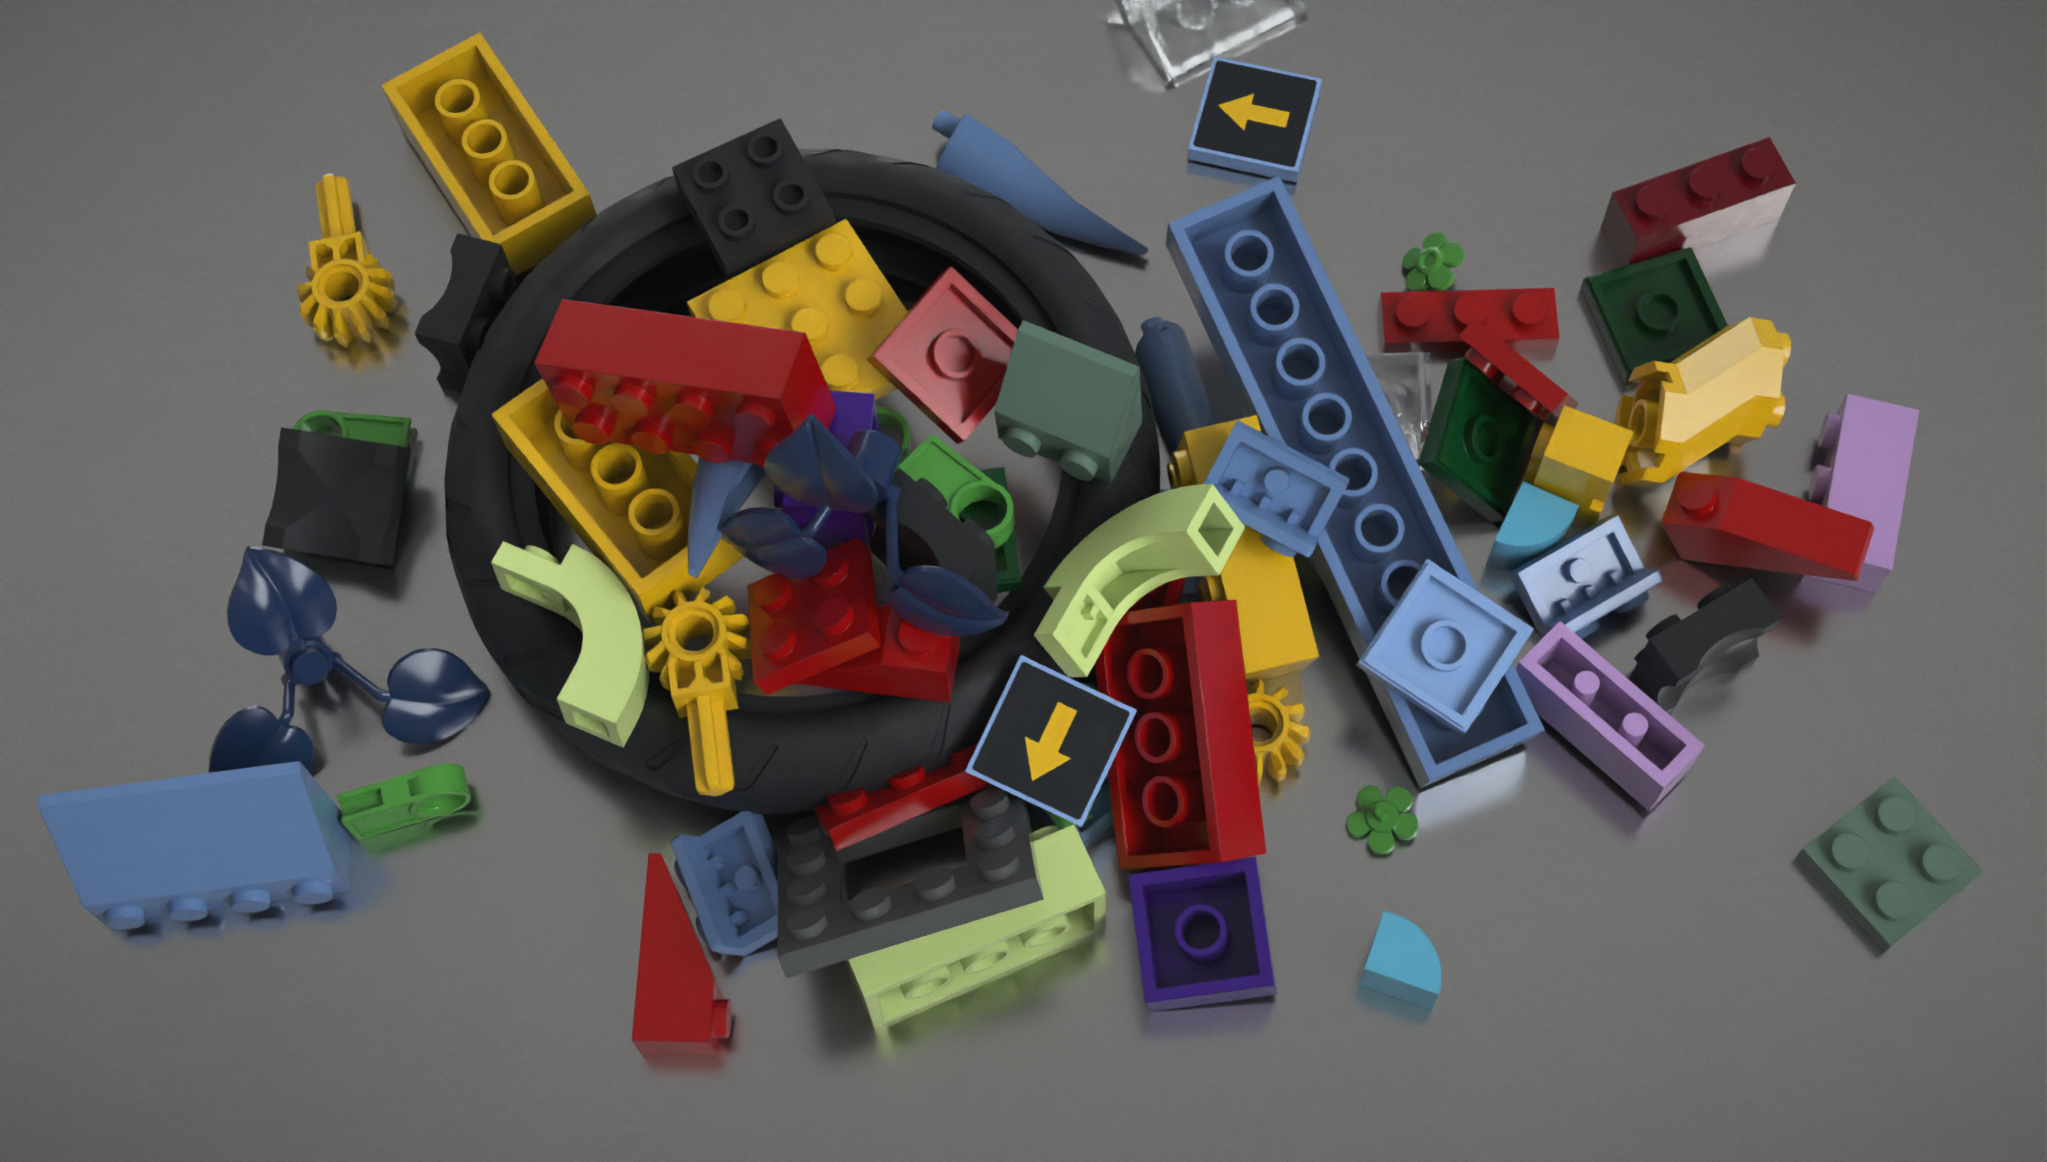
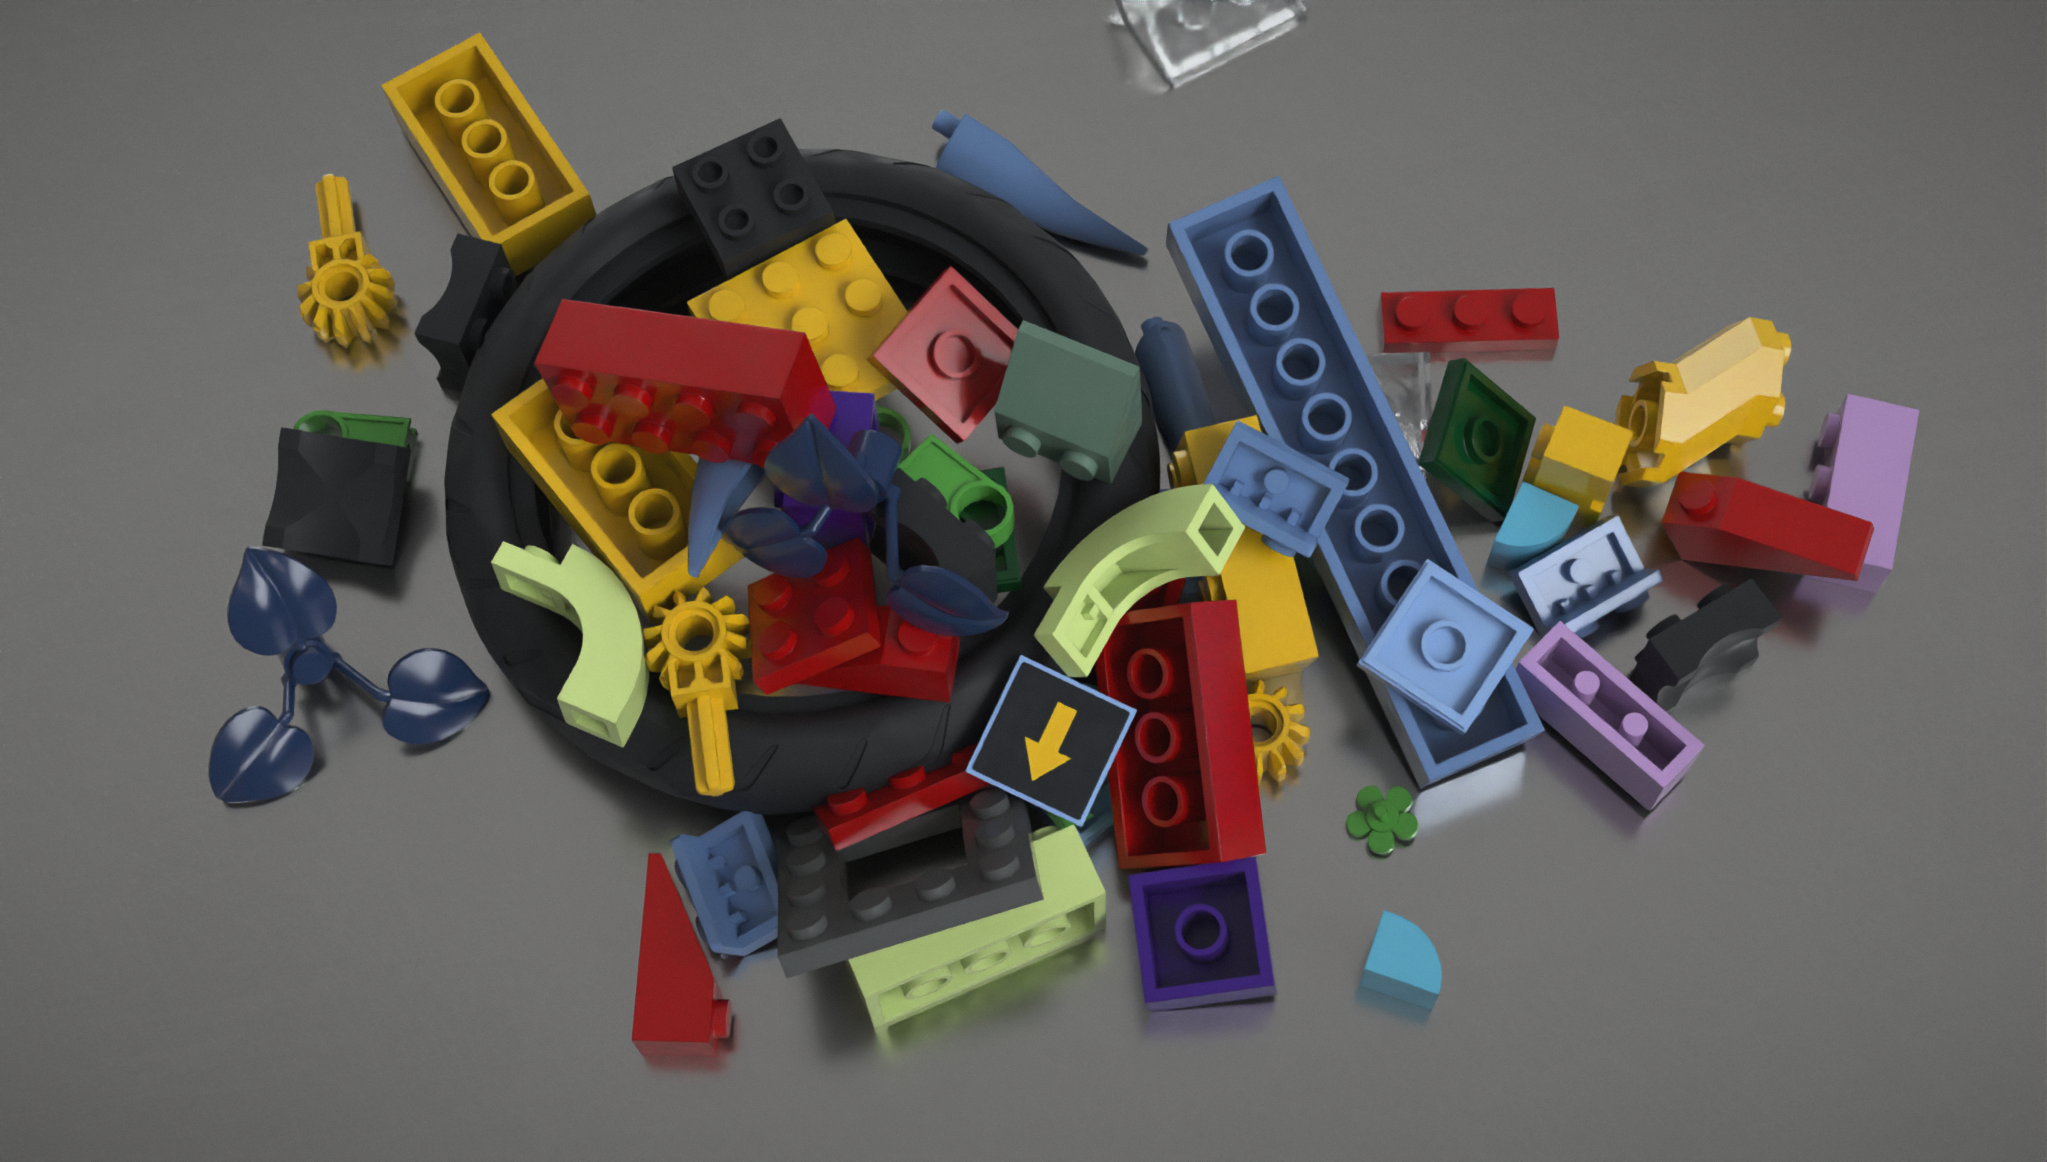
(200, 844): medium blue slope -> none
(404, 800): bright green piece -> none
(1254, 119): black tile -> none
(1433, 263): bright green plant -> none
(1500, 360): red plate -> none
(1653, 309): dark green tile -> none
(1698, 203): dark red brick -> none
(1889, 864): sand green plate -> none

